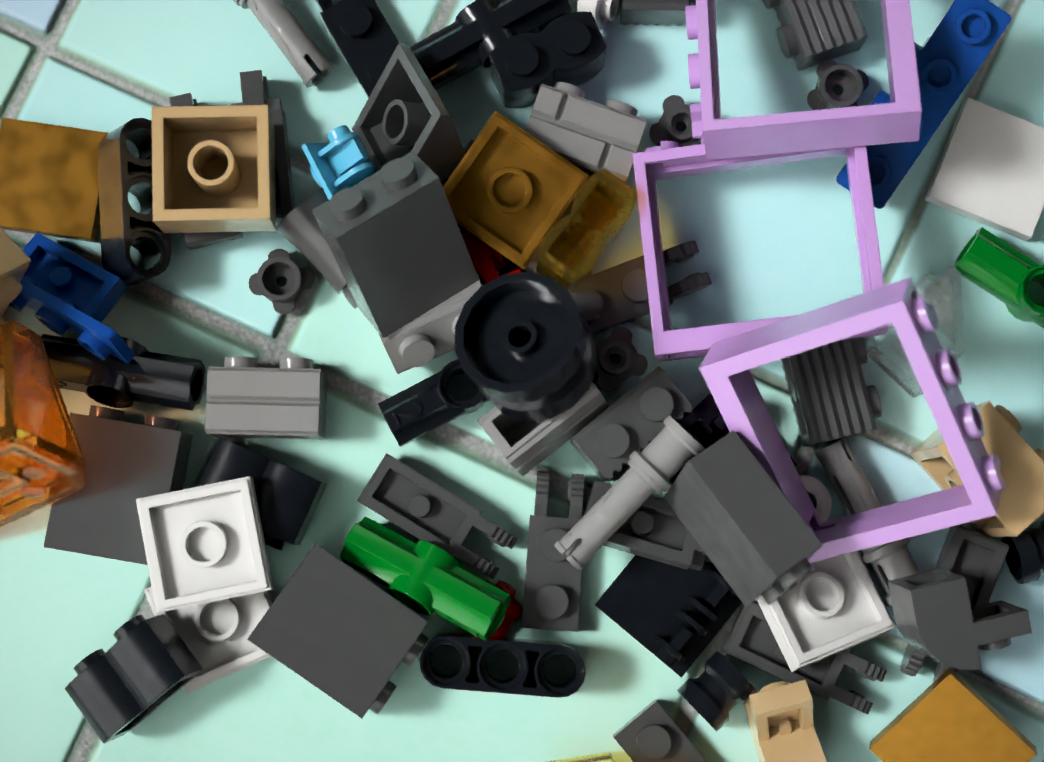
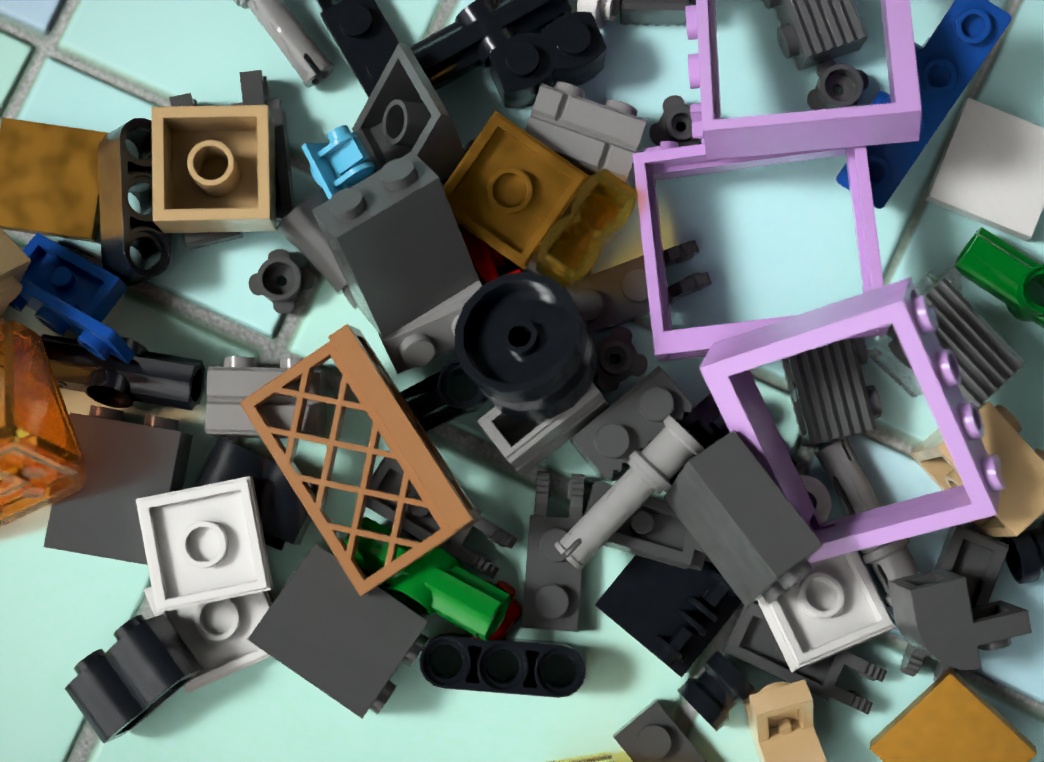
(401, 432): none -> medium nougat fence
(980, 351): none -> dark grey brick

